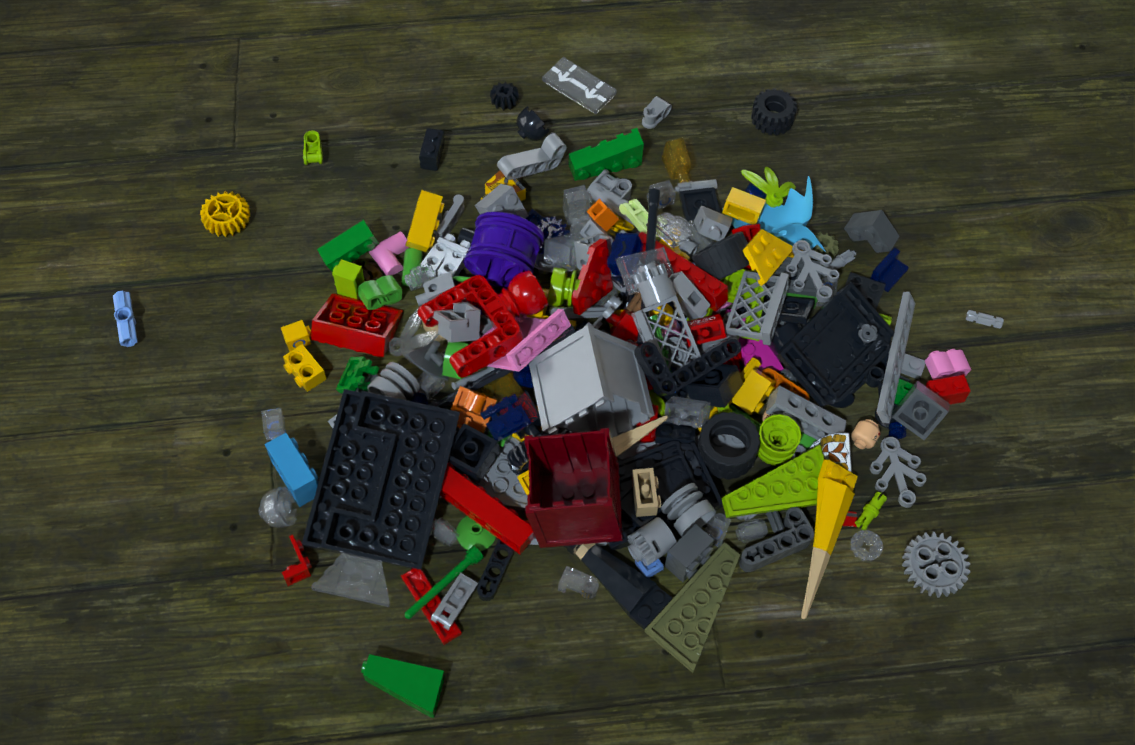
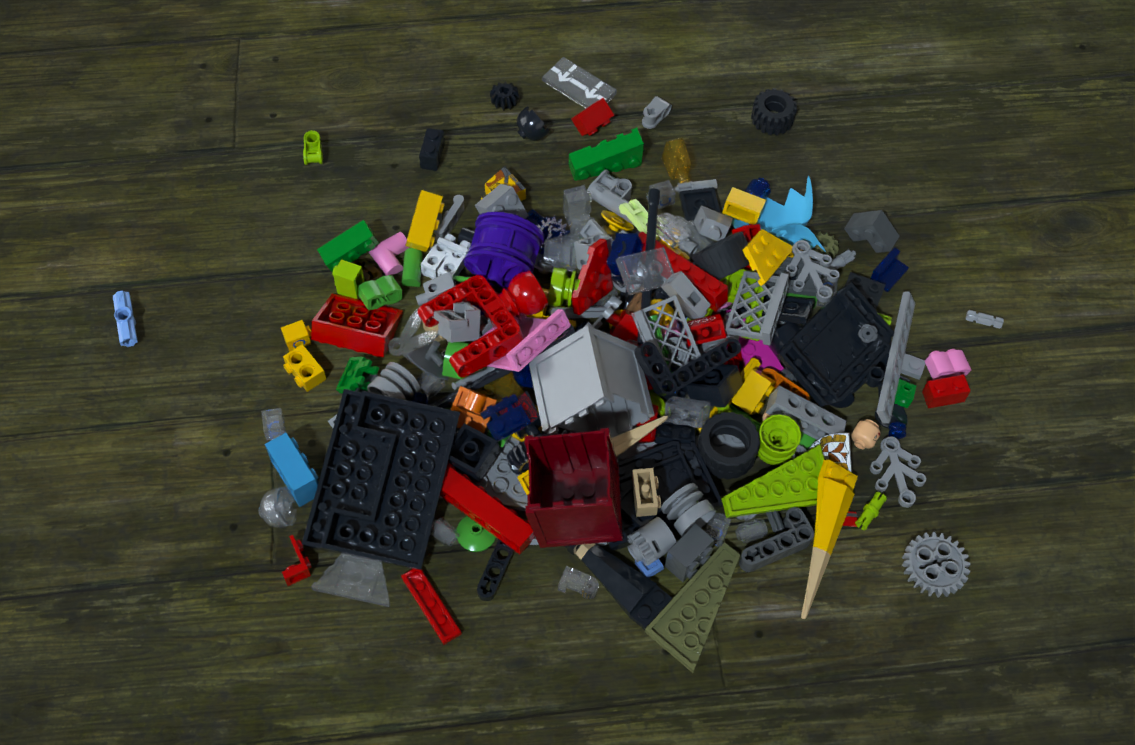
(225, 213): yellow gear -> none
(407, 682): green slope -> none
(419, 275): clear brick -> none
(454, 600): light grey plate -> none
(472, 557): green piece -> none
(534, 160): light grey beam -> none
(593, 116): none -> red brick
(602, 215): orange brick -> none
(654, 284): light grey gear -> none
(774, 193): lime plant -> none
(871, 539): clear gear -> none
(921, 410): dark grey brick -> none

